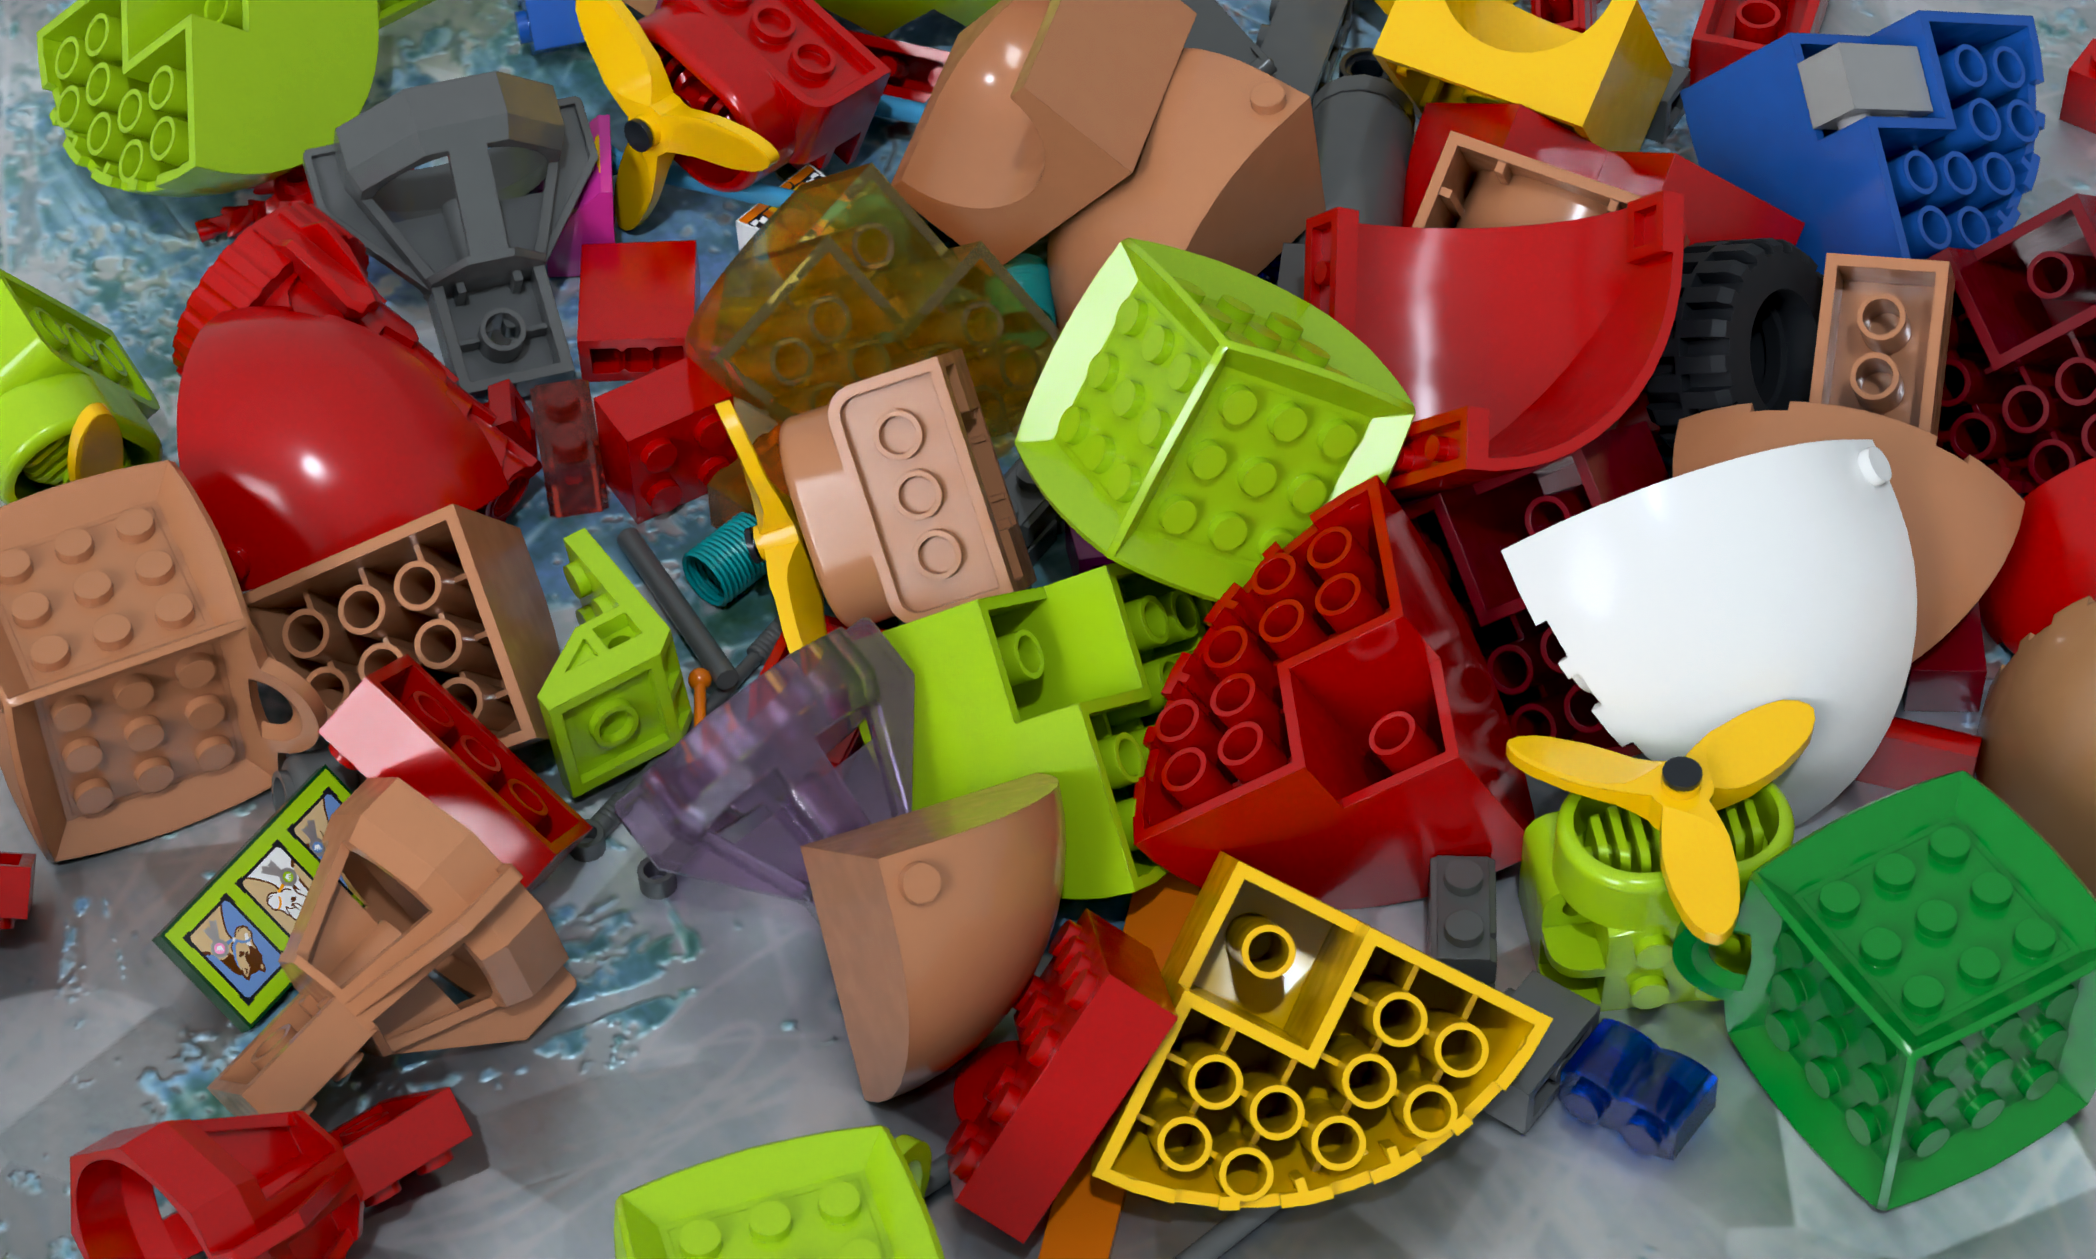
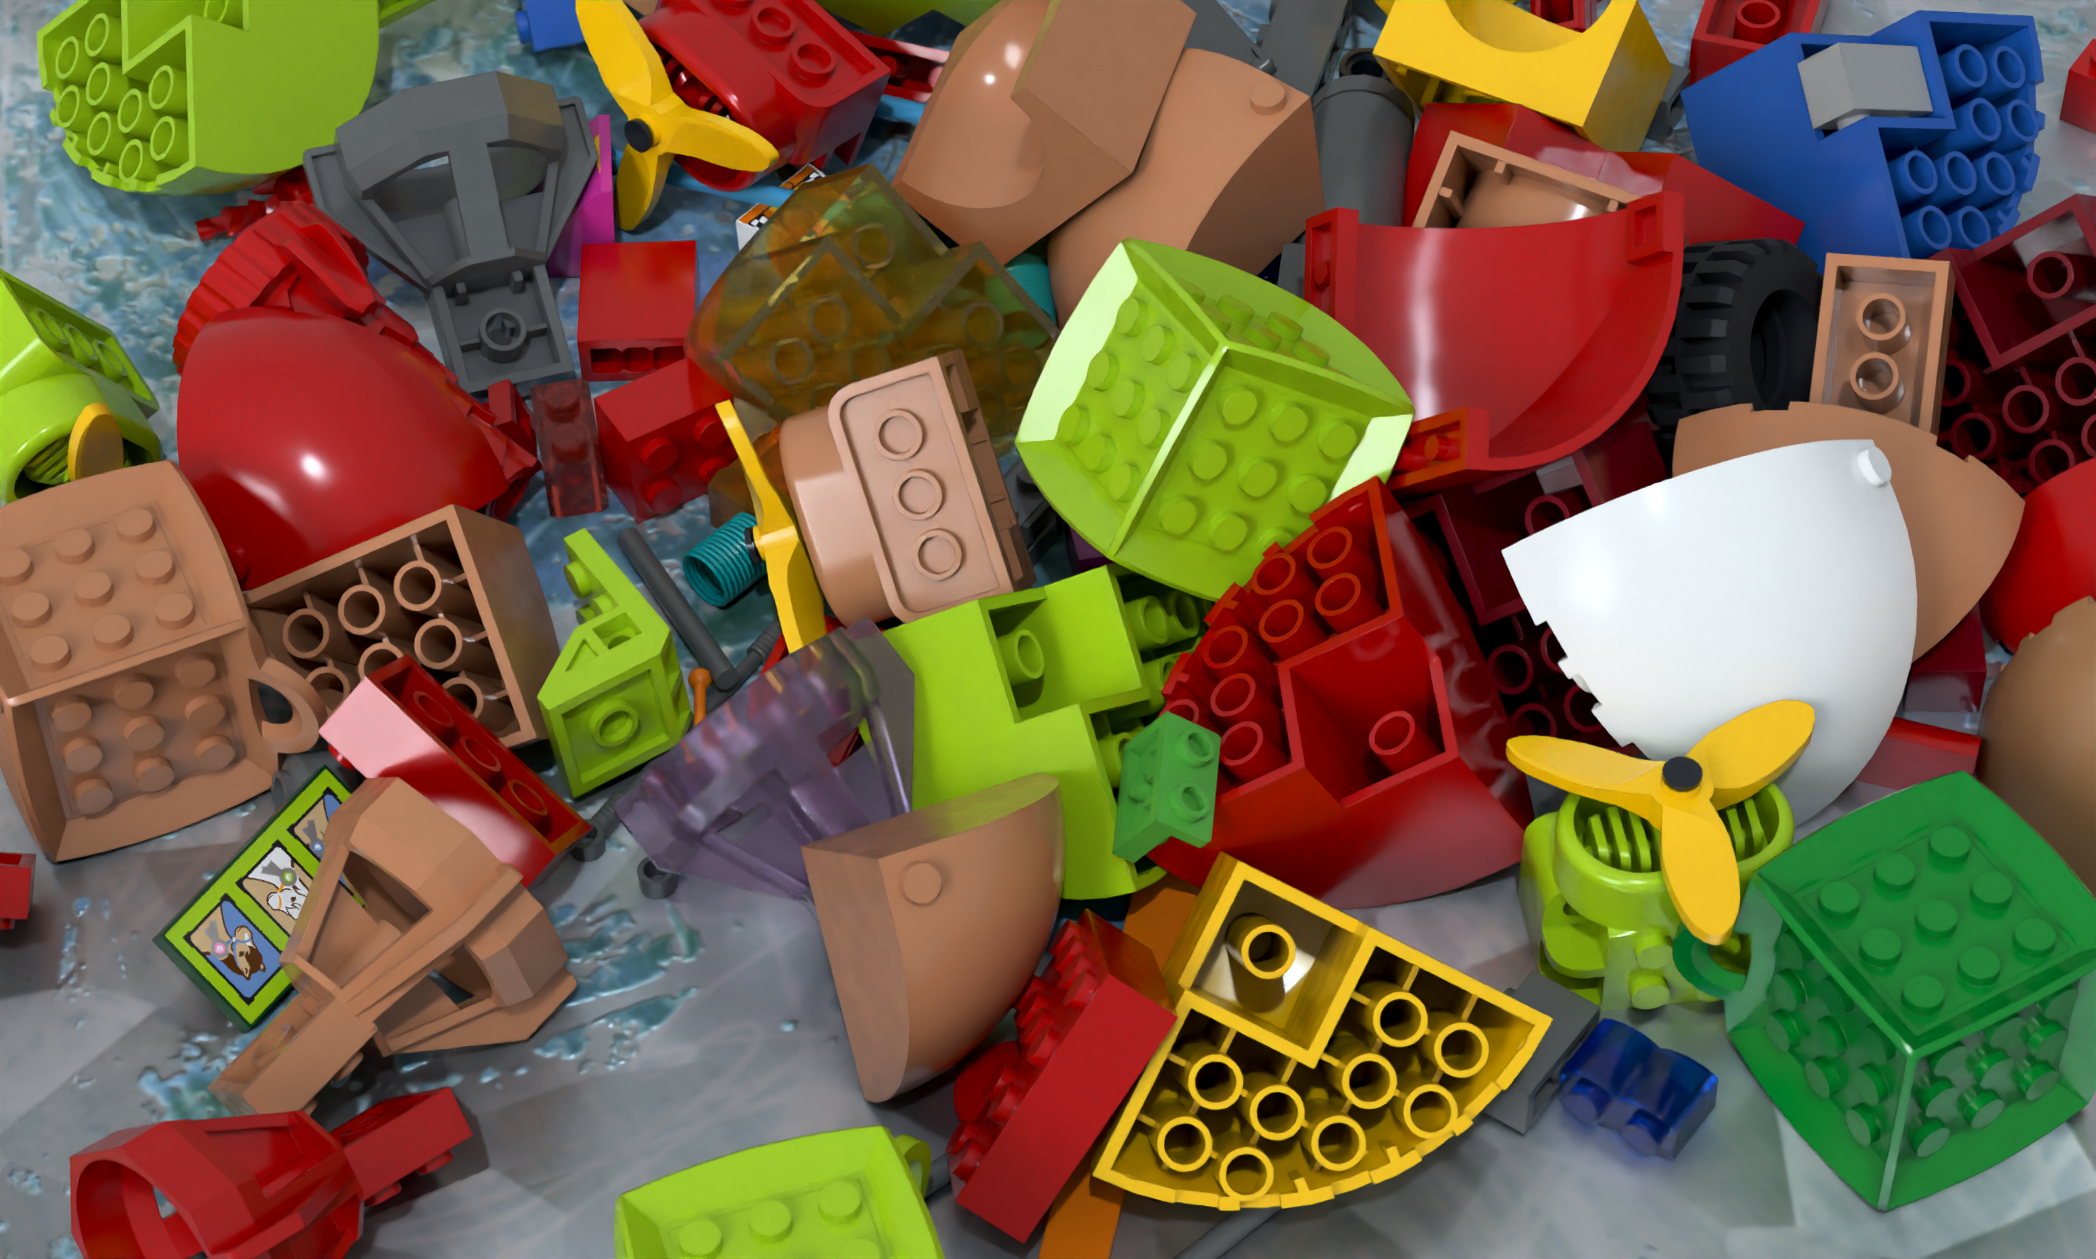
(1166, 787): none -> bright green bracket
(1463, 915): dark grey brick -> none

